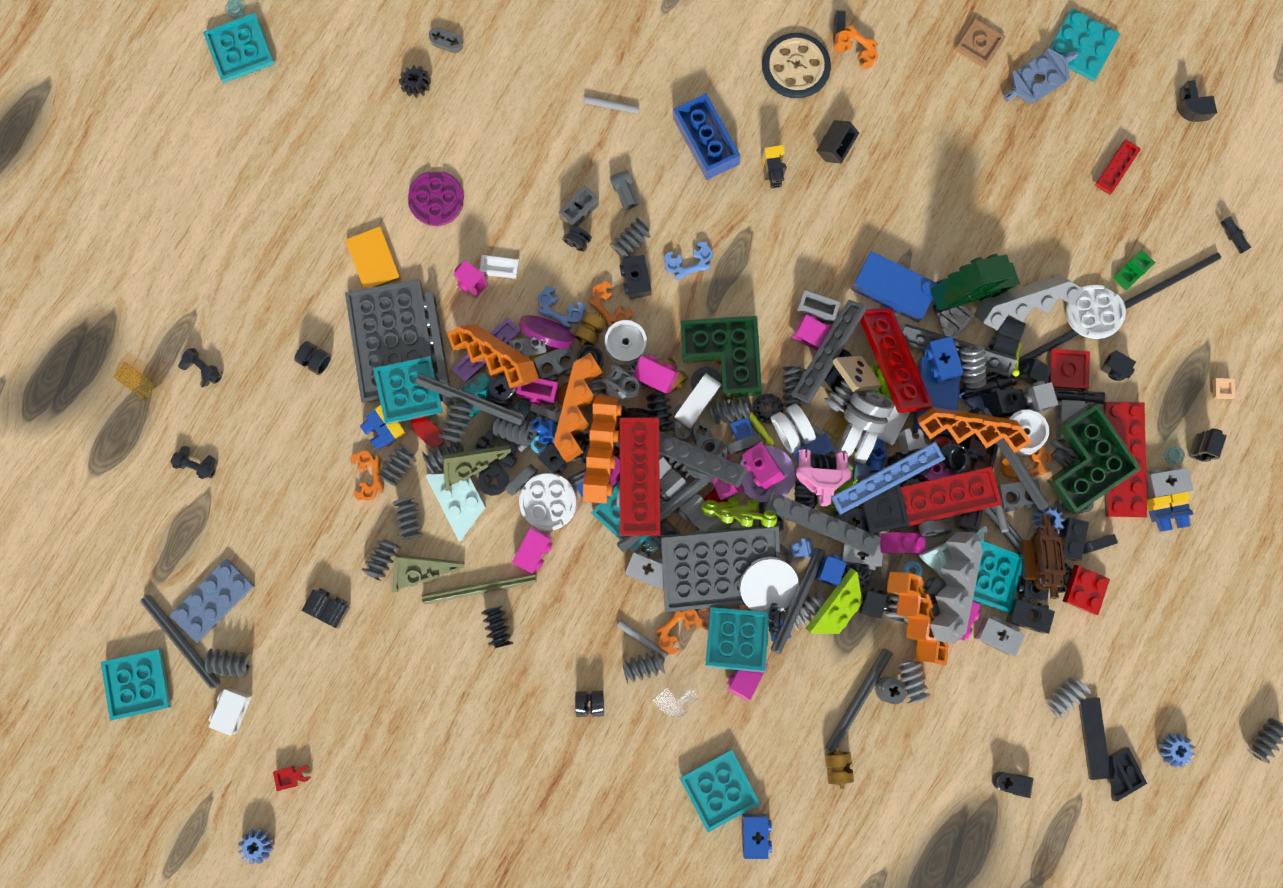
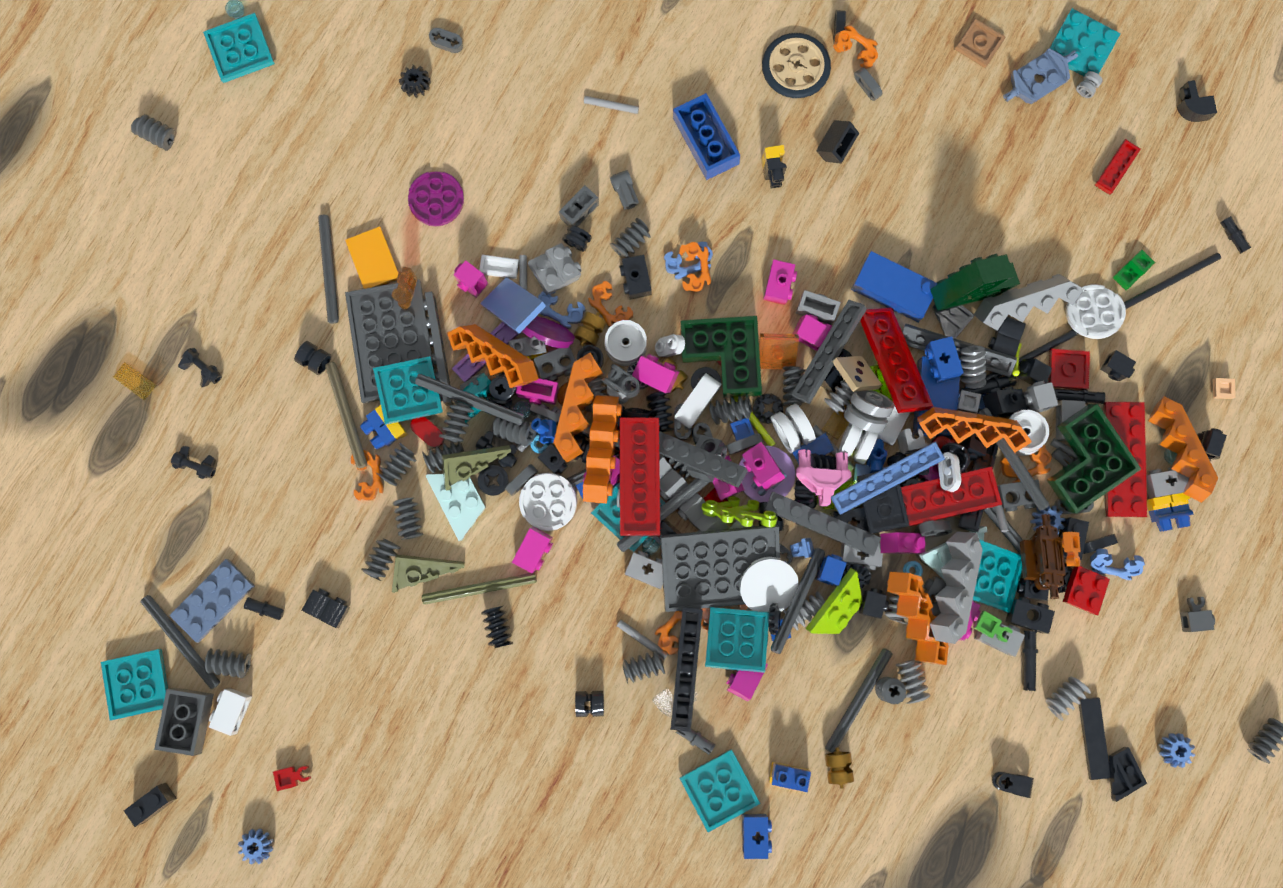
(150, 804): none -> black brick
(153, 131): none -> dark grey piece
(184, 721): none -> dark grey brick
(263, 608): none -> black axle
(328, 269): none -> dark grey axle
(346, 415): none -> dark tan axle
(406, 286): none -> clear orange plate
(513, 305): none -> medium blue tile
(523, 271): none -> light grey bar
(555, 268): none -> light grey plate
(670, 345): none -> white plate
(686, 669): none -> black brick
(693, 249): none -> orange helmet
(695, 738): none -> dark grey pin
(778, 350): none -> clear orange plate
(779, 282): none -> dark pink brick
(789, 777): none -> blue hips
(868, 84): none -> dark grey beam
(950, 472): none -> white plate
(968, 402): none -> light grey tile
(990, 625): none -> bright green plate
(1030, 660): none -> black pin
(1071, 545): none -> orange plate
(1090, 83): none -> light grey wheel
(1101, 561): none -> medium blue helmet
(1183, 440): none -> orange brick
(1197, 619): none -> dark grey brick

